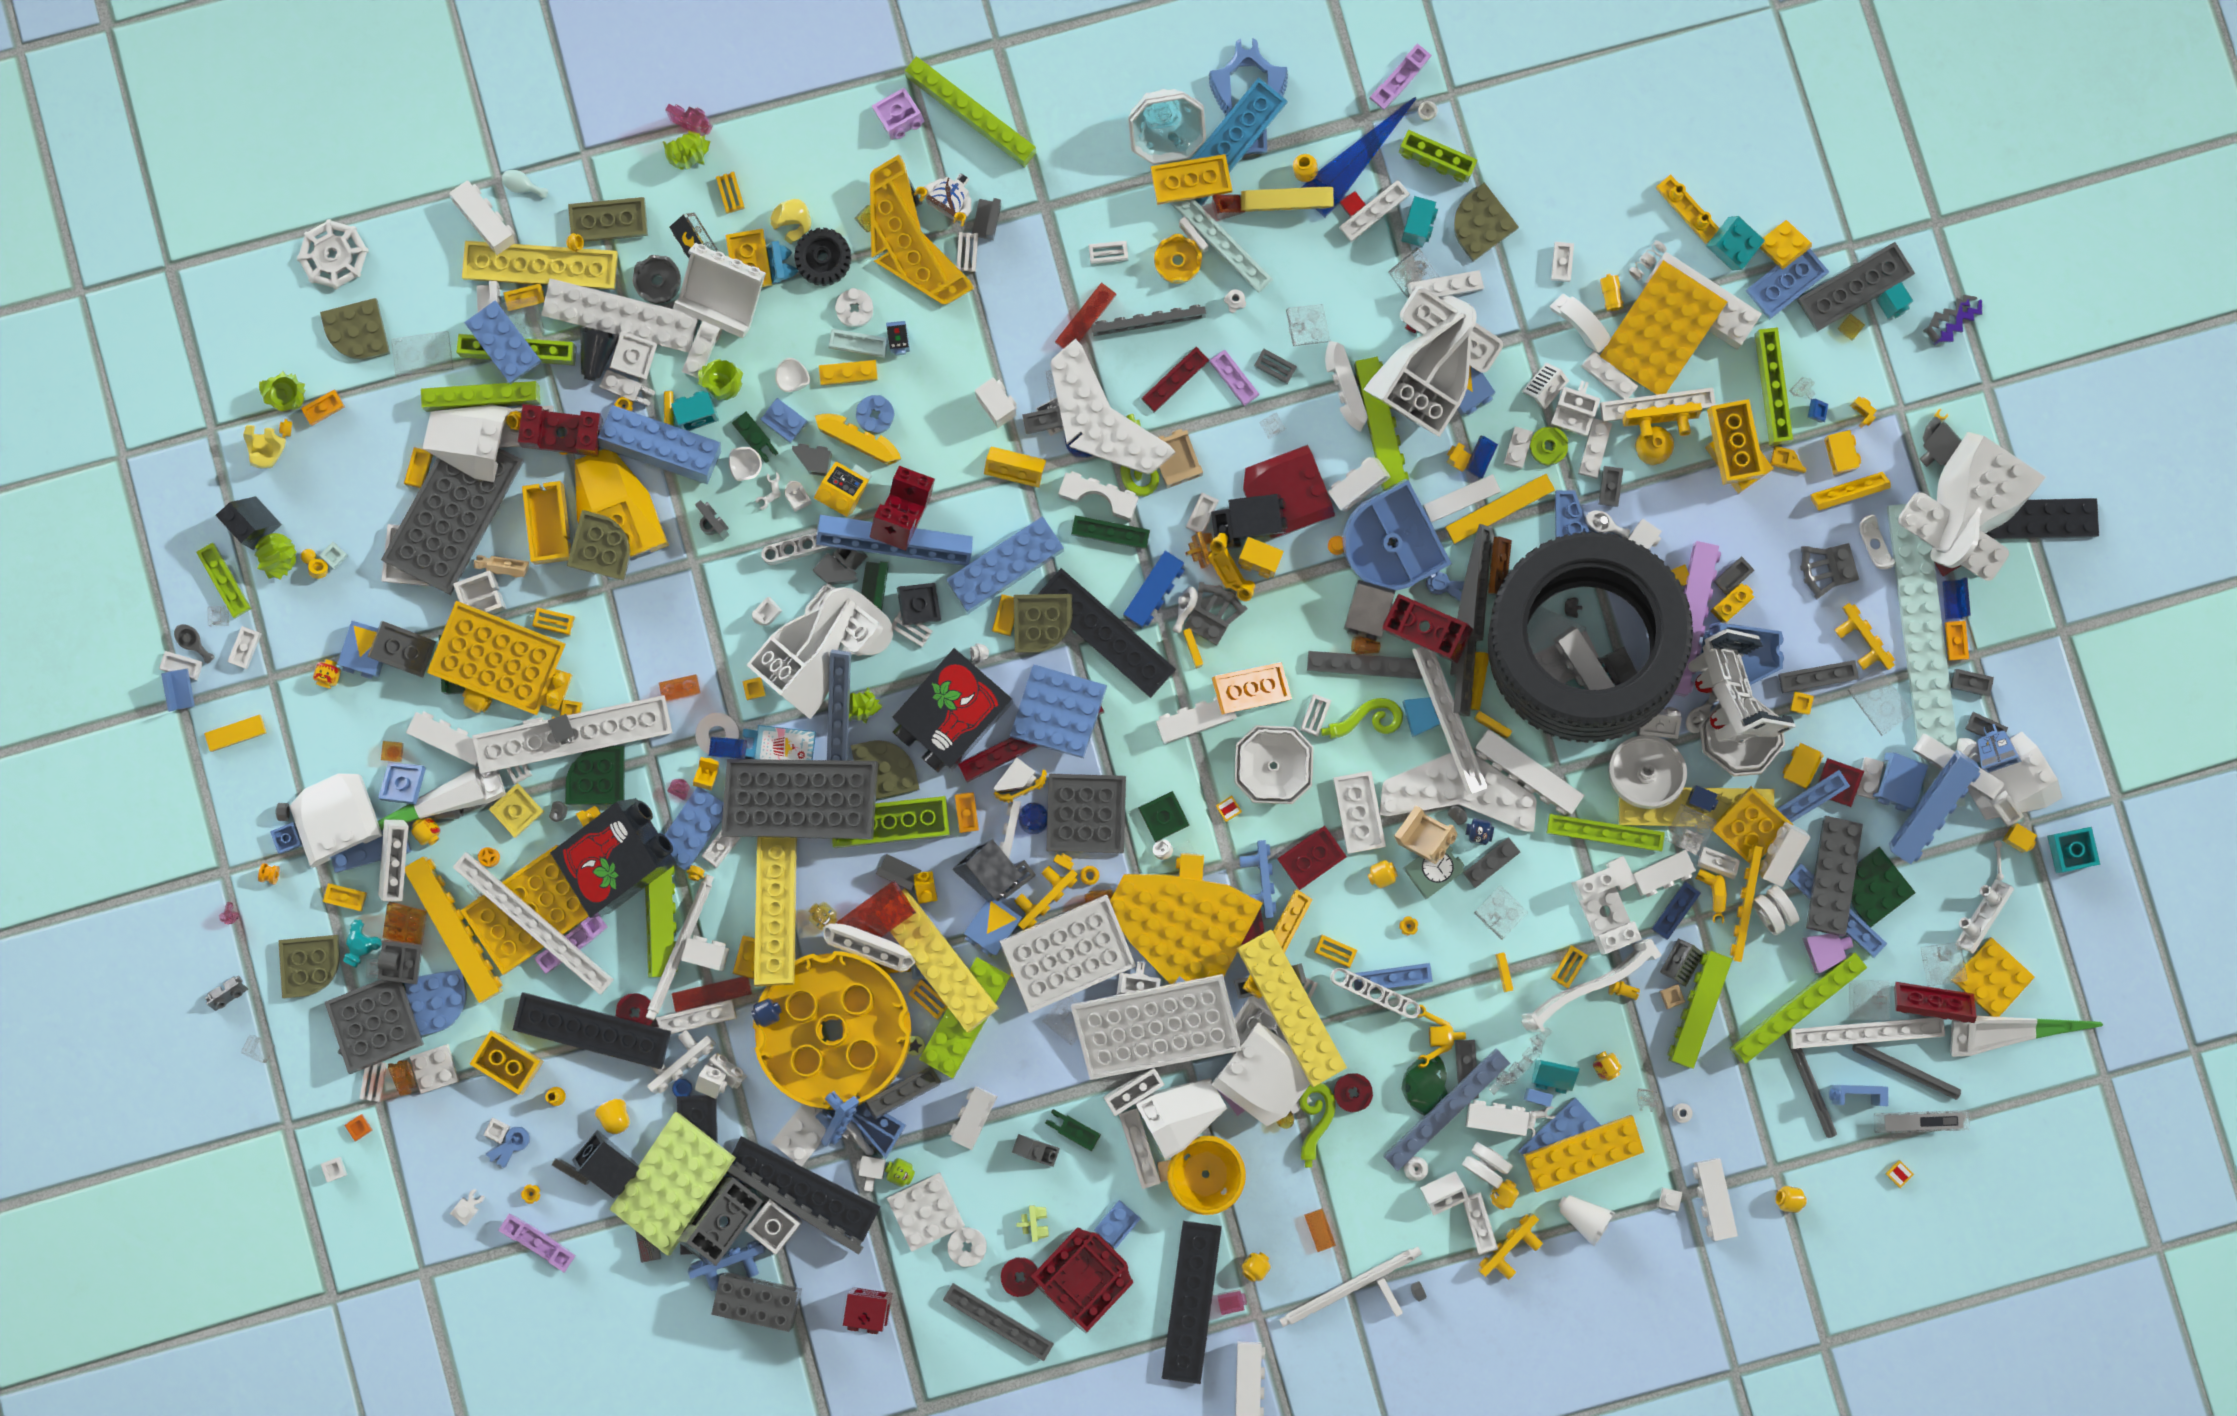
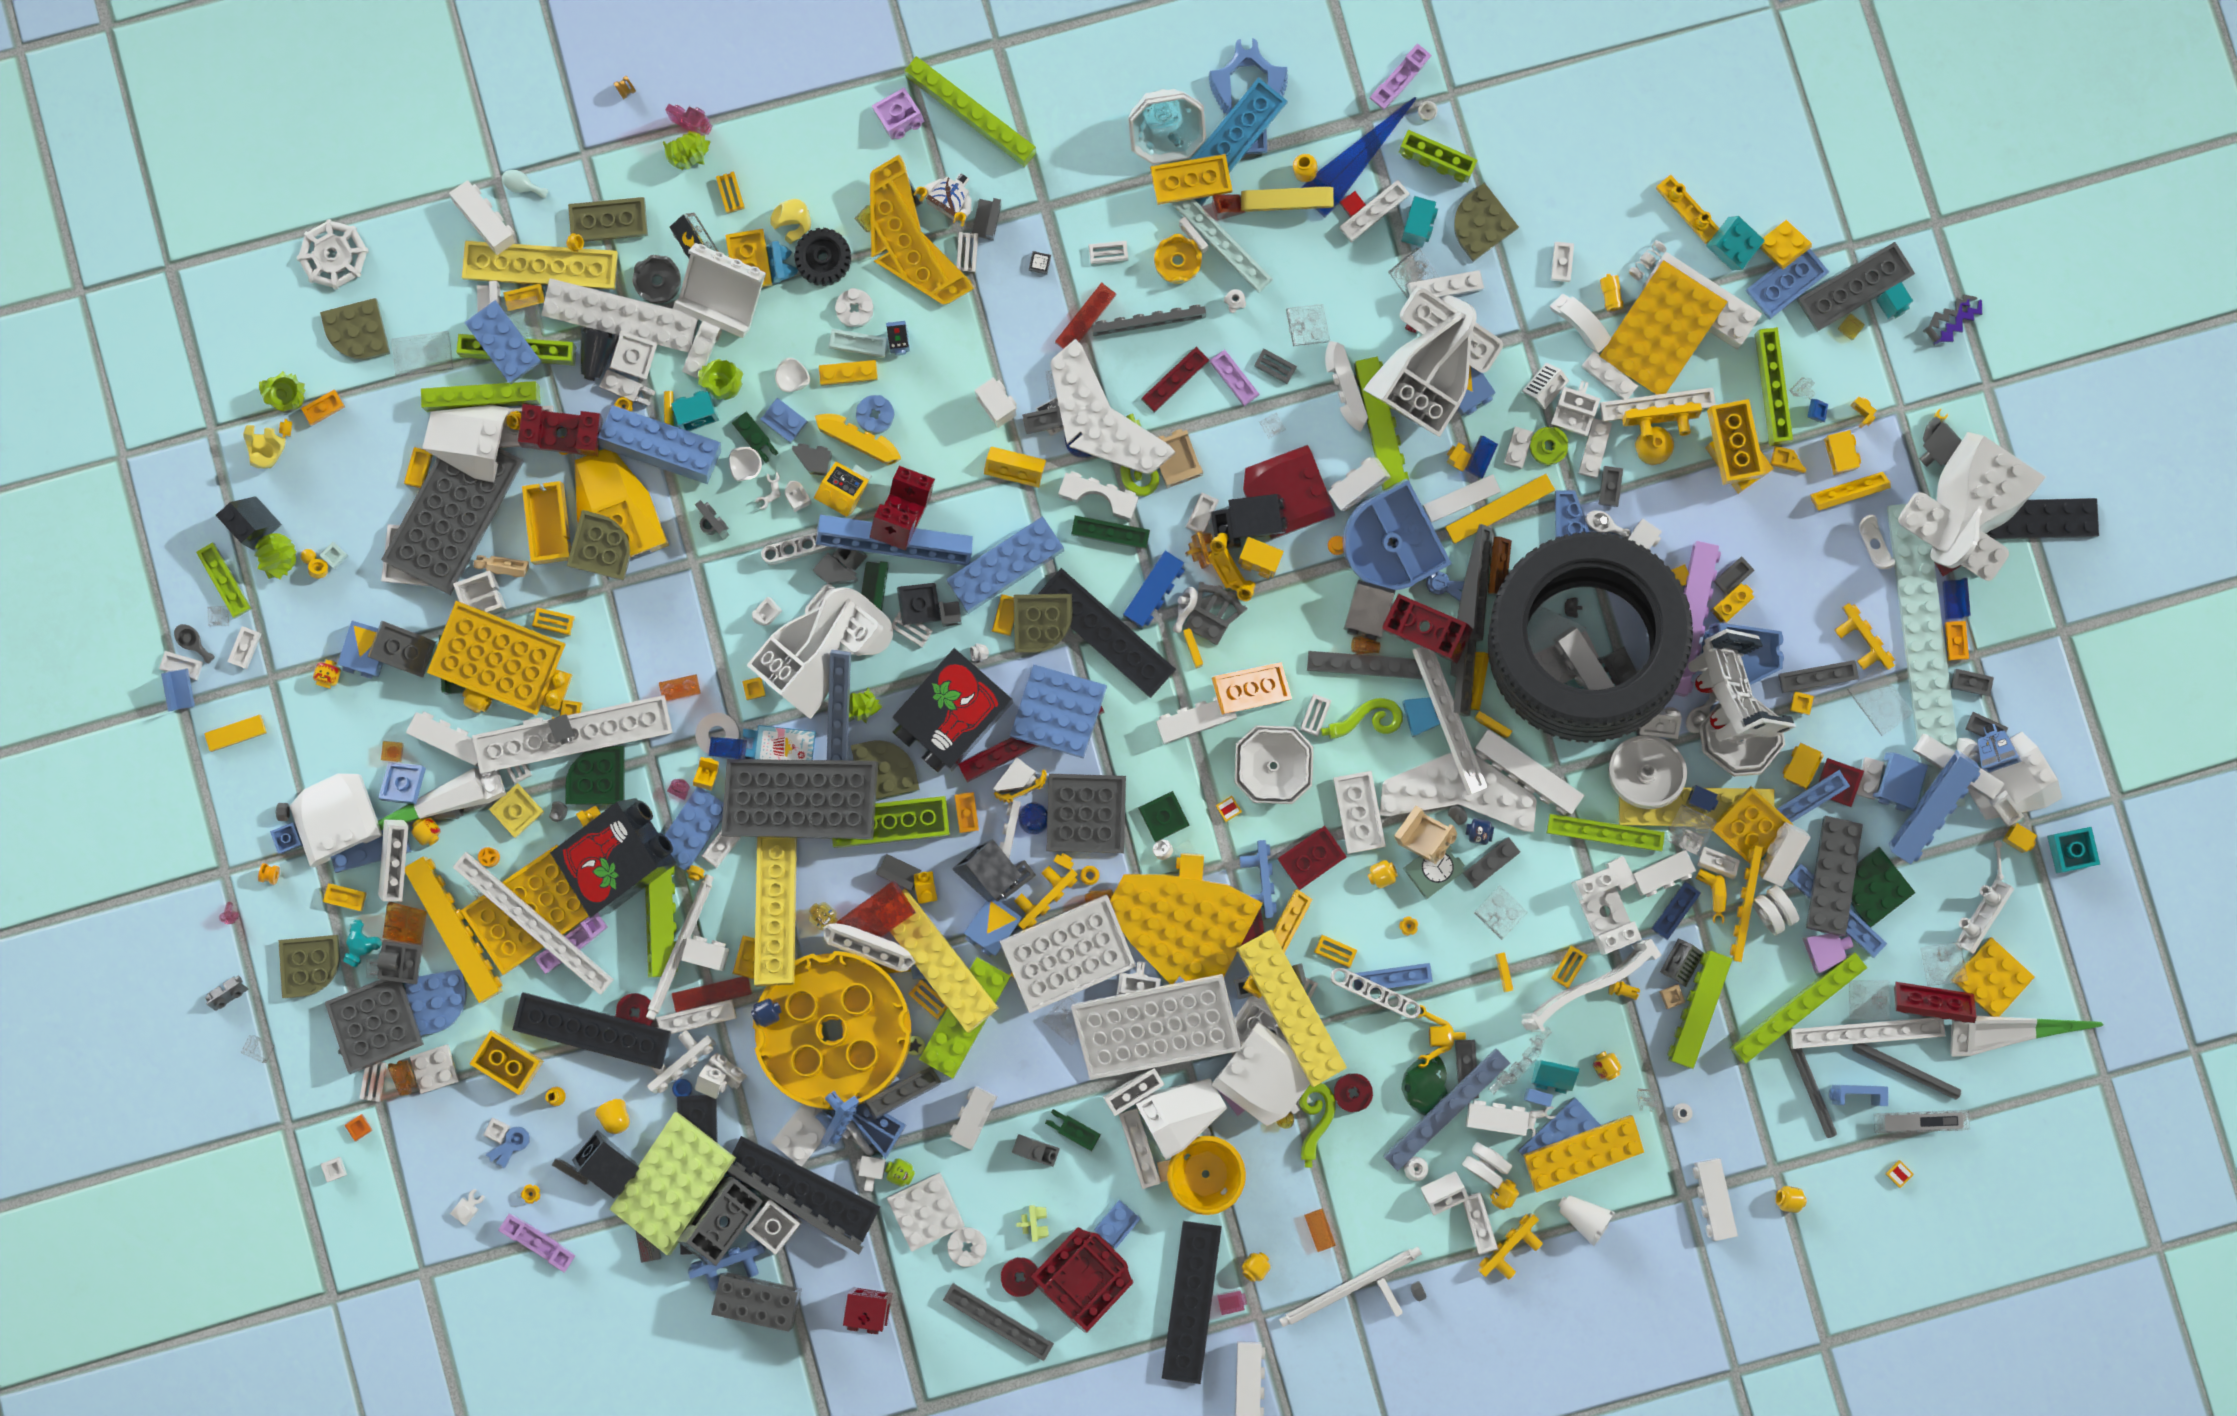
(623, 88): none -> pearl gold wheel
(950, 613): none -> dark grey panel
(1040, 262): none -> tile
(1670, 1199): white plate -> none
(1840, 565): dark grey plate -> none

